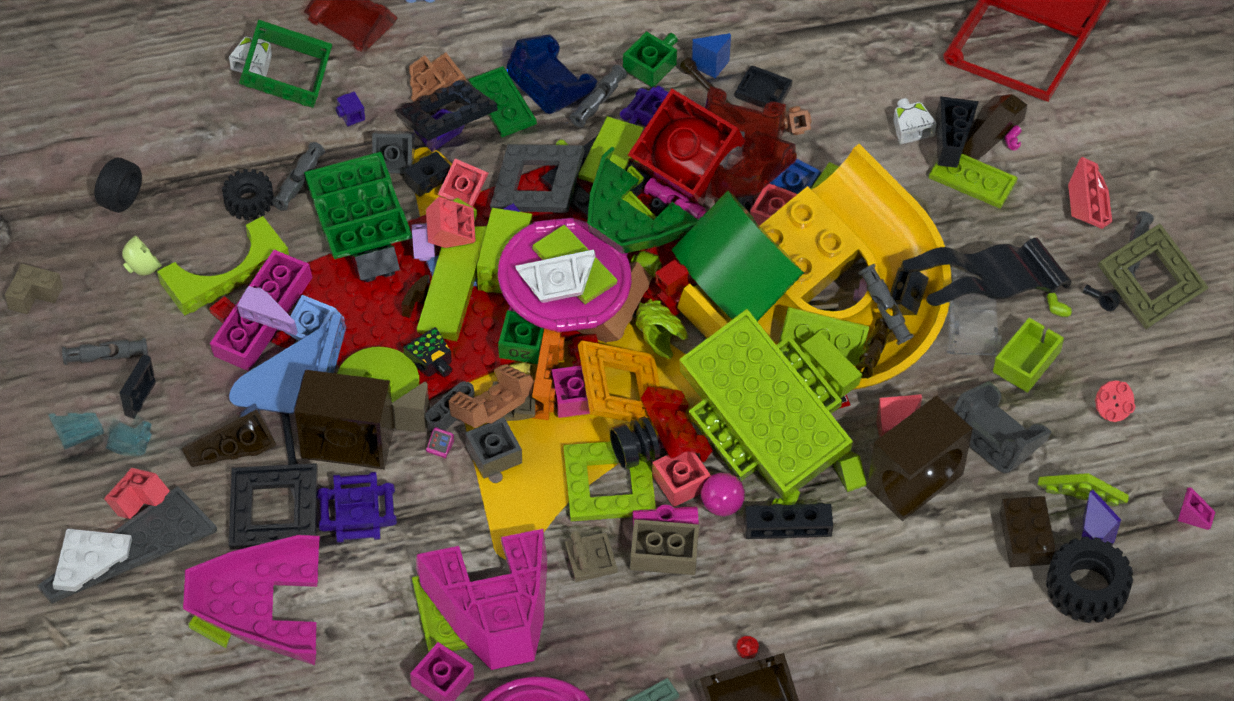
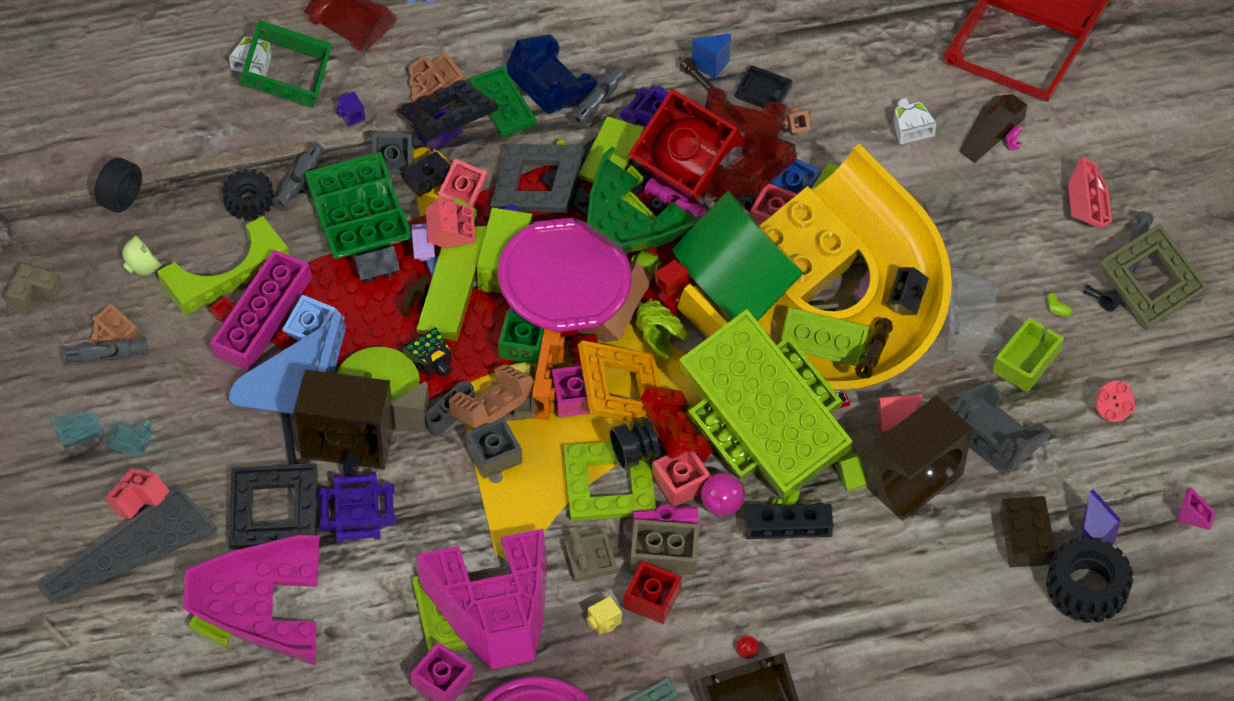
(88, 556): white plate -> none
(112, 326): none -> nougat slope
(137, 387): black container -> none
(235, 438): dark brown wedge -> none
(262, 308): lavender slope -> none
(351, 465): none -> black tile
(440, 442): slope -> none
(558, 276): white wing -> none
(564, 242): lime tile -> none
(604, 616): none -> light yellow brick
(651, 58): green brick -> none
(652, 592): none -> red brick
(831, 364): lime brick -> none
(881, 295): dark grey piece -> none
(953, 126): black wedge -> none
(976, 180): lime tile -> none
(1002, 268): black flag -> none
(1080, 486): lime plate -> none

